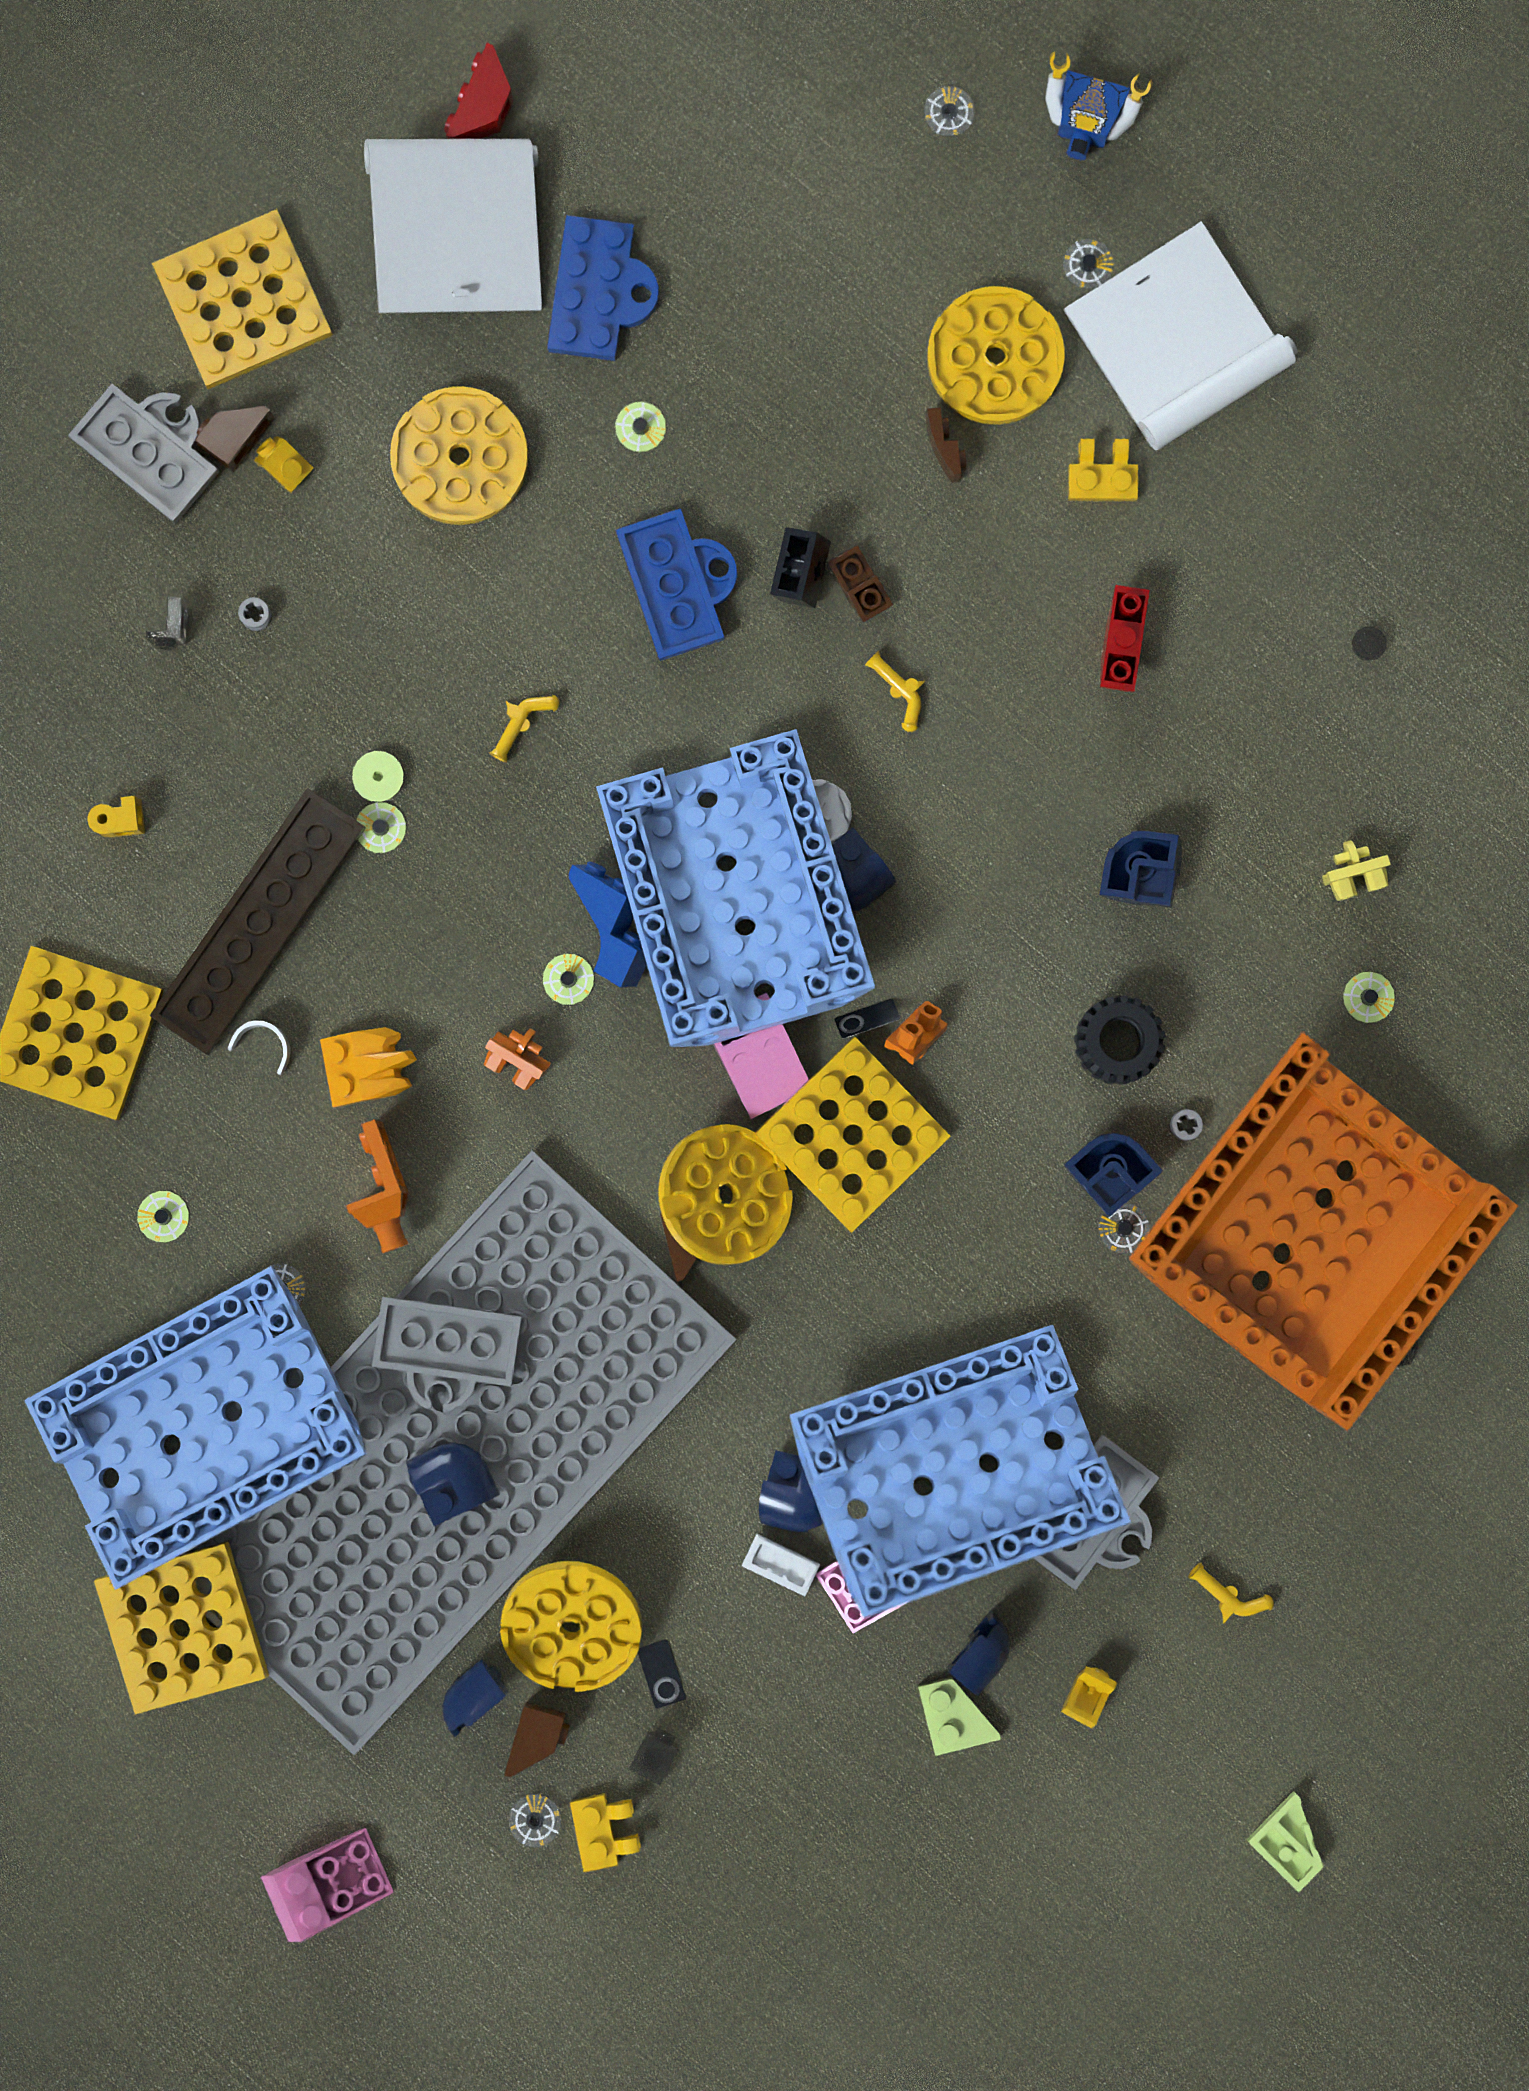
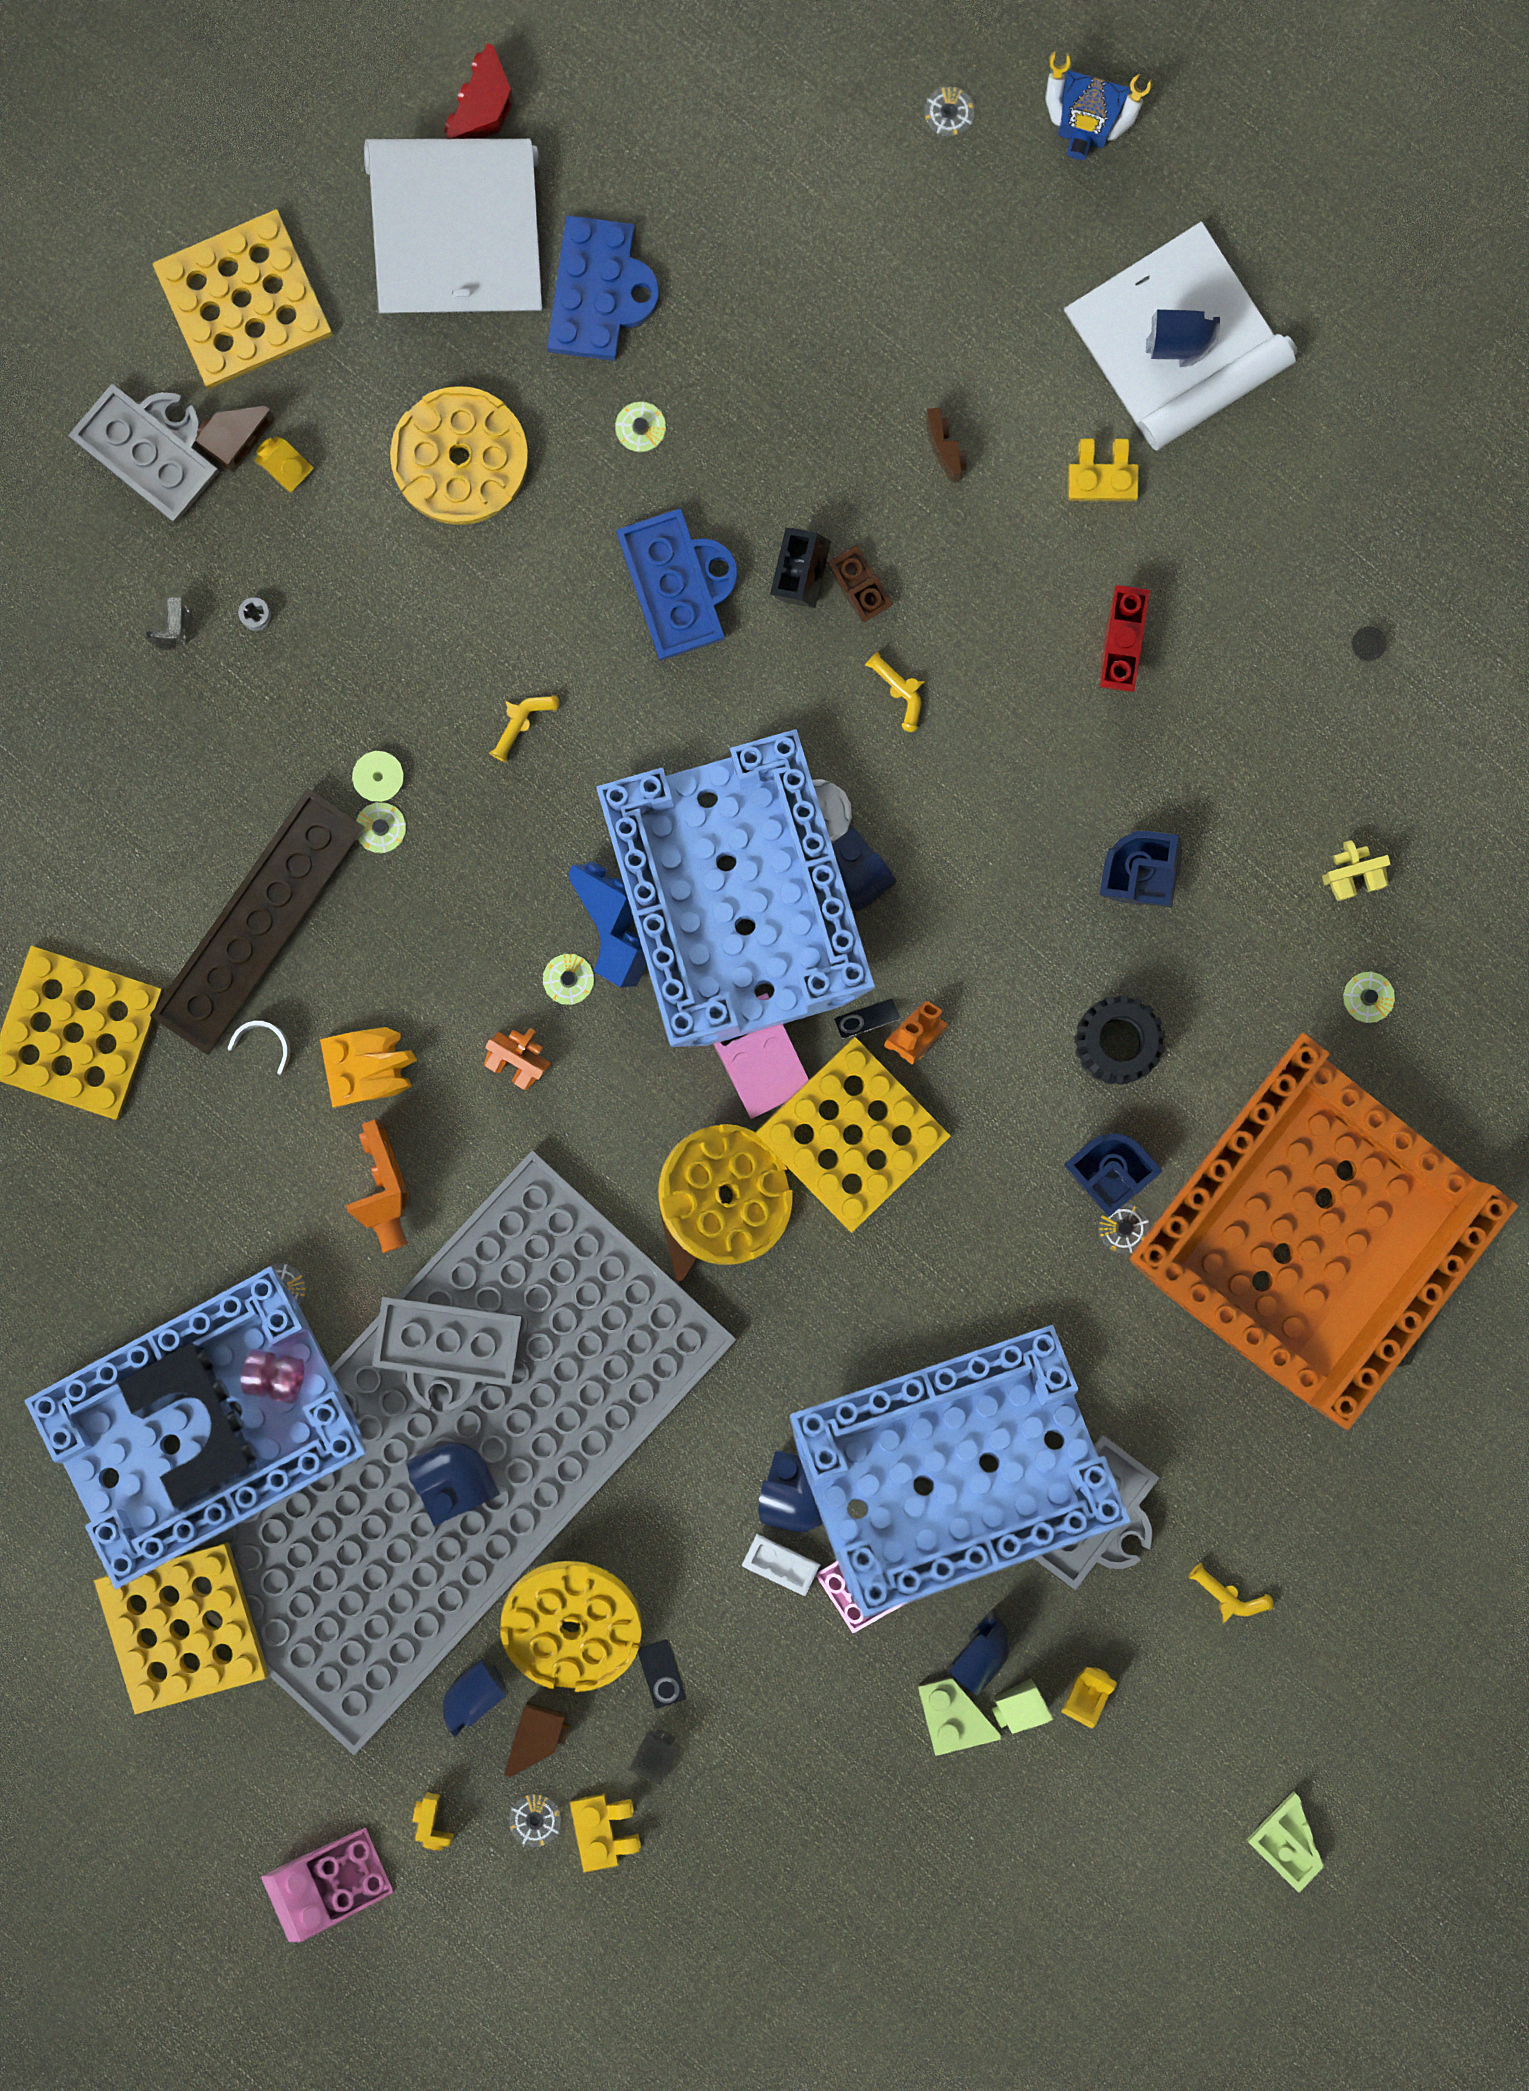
(118, 820): yellow leg -> none
(163, 1216): yellowish green piece -> none
(226, 1455): none -> black arch
(278, 1377): none -> clear pink wheel
(425, 1816): none -> yellow bracket
(1001, 320): yellow plate -> none
(1021, 1707): none -> yellowish green slope
(1088, 263): clear piece -> none
(1181, 335): none -> dark blue brick
(1189, 1114): light grey bush -> none

